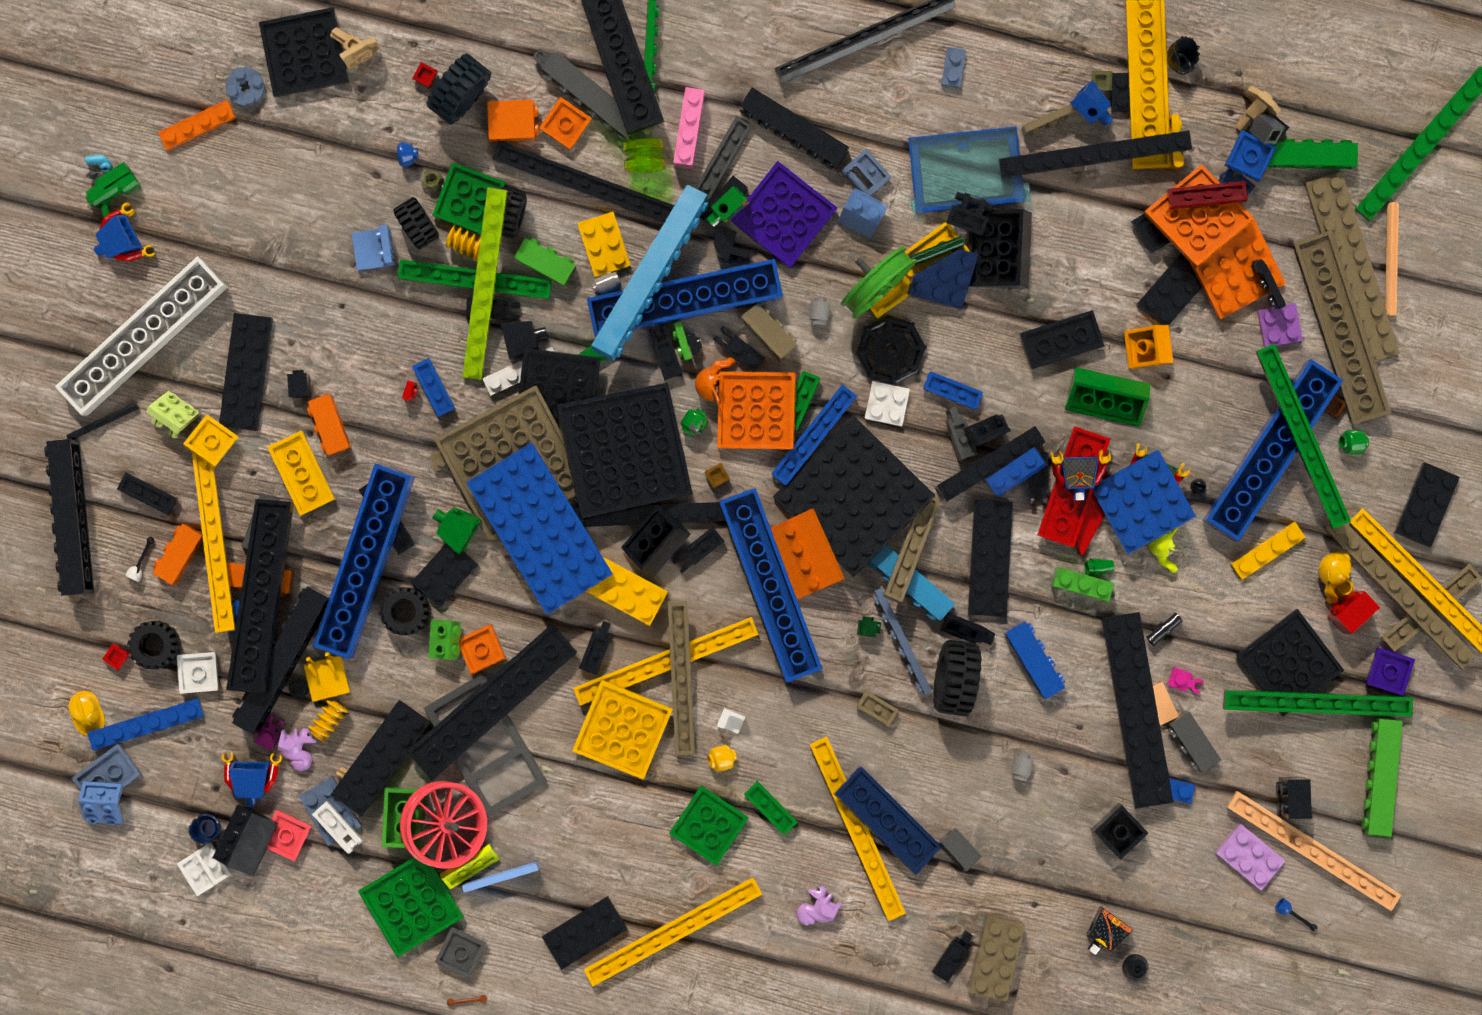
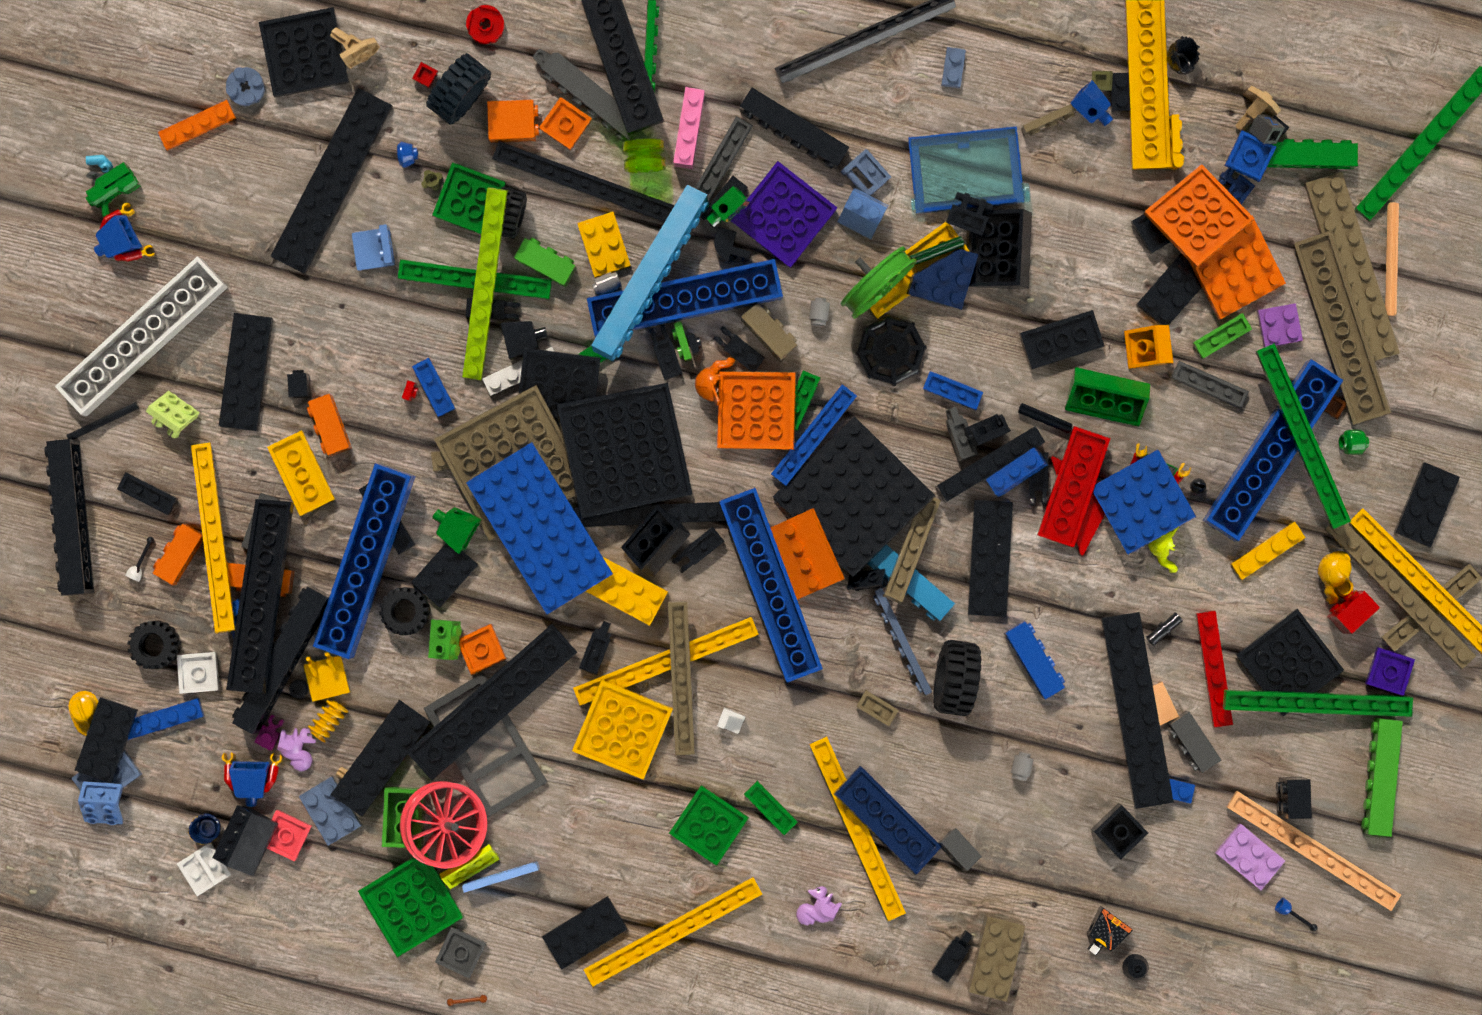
(106, 739): none -> black plate
(116, 656): red plate -> none
(210, 441): yellow plate -> none
(331, 181): none -> black plate
(337, 827): white plate -> none
(416, 223): black tyre -> none
(463, 242): yellow piece -> none
(490, 34): none -> red plate
(694, 422): green head -> none
(717, 475): pearl gold plate -> none
(721, 758): yellow head -> none
(868, 579): none -> black hinge
(868, 627): dark green plate -> none
(887, 403): white plate -> none
(966, 630): black hinge -> none
(1045, 418): none -> black axle
(1079, 472): torso -> none
(1082, 584): bright green brick -> none
(1095, 154): black plate -> none
(1096, 567): green cone -> none
(1182, 680): dark pink plate -> none
(1207, 195): dark red plate -> none
(1209, 384): none -> dark grey tile
(1213, 667): none -> red plate
(1222, 336): none -> bright green plate
(1267, 282): black hinge -> none

